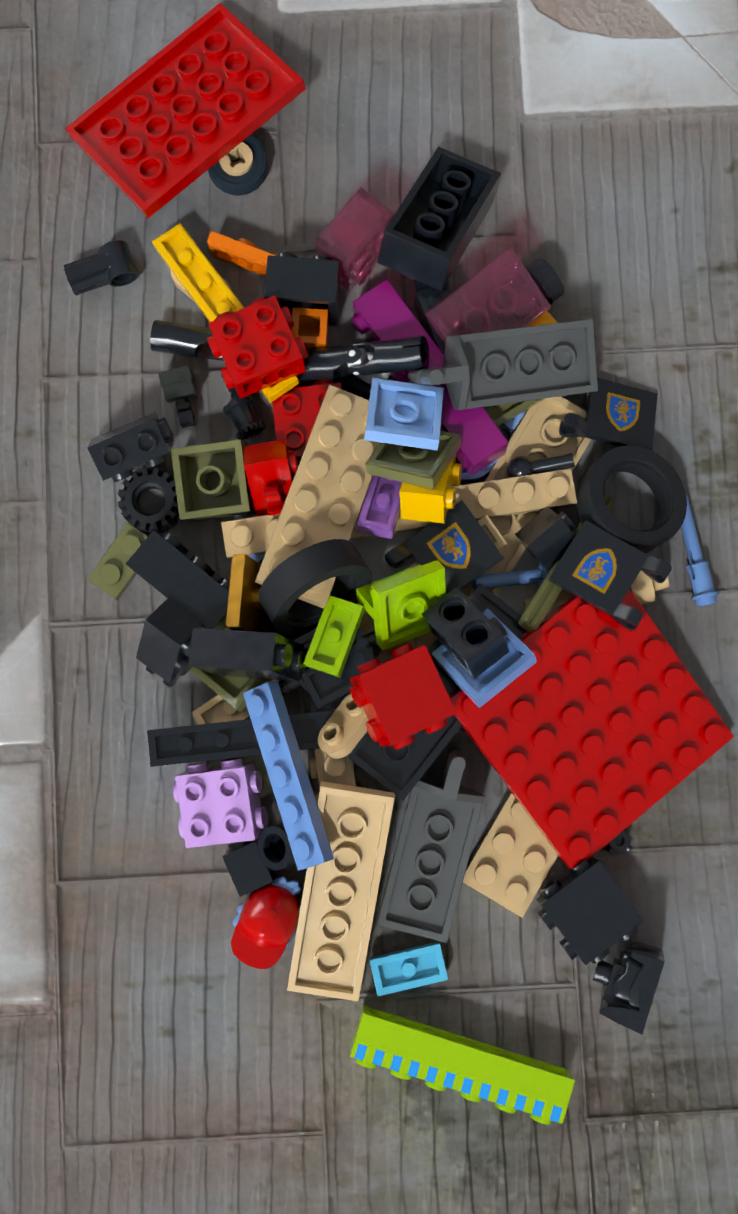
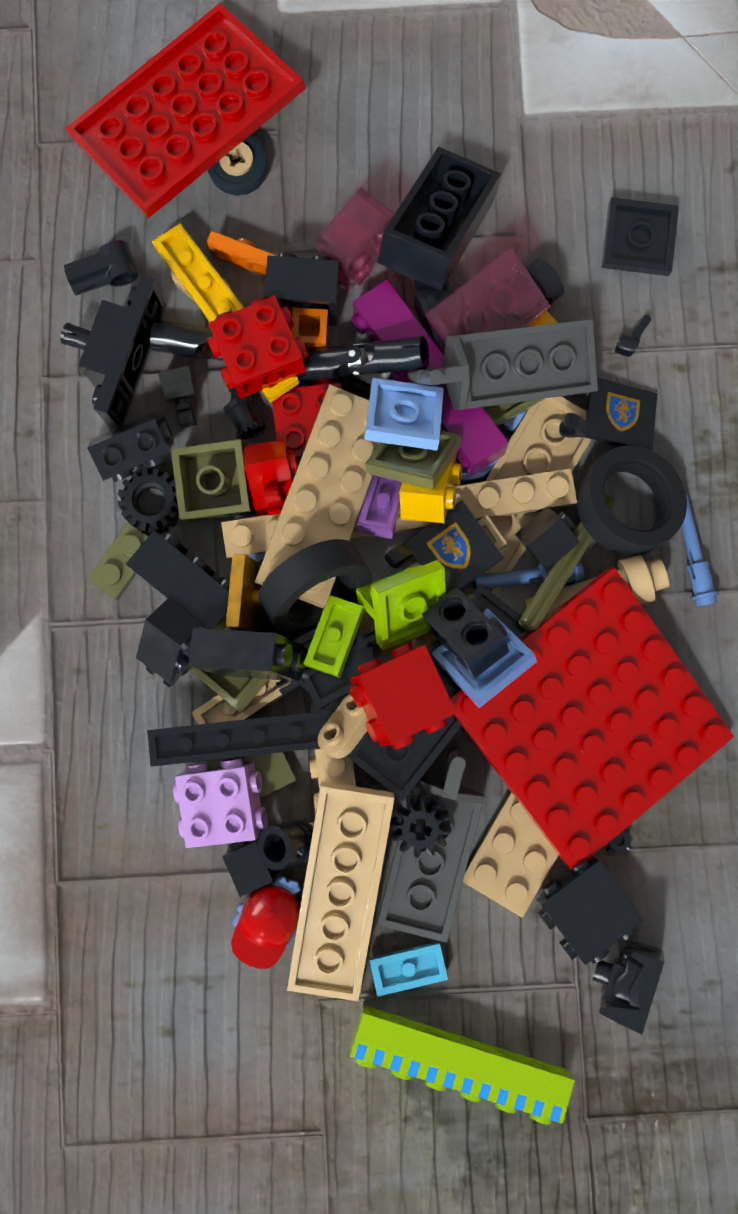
(117, 349): none -> black brick
(288, 775): medium blue plate -> none
(407, 831): none -> black gear
(524, 466): black bar -> none
(603, 570): black flag -> none
(627, 344): none -> black hand
(640, 236): none -> black plate

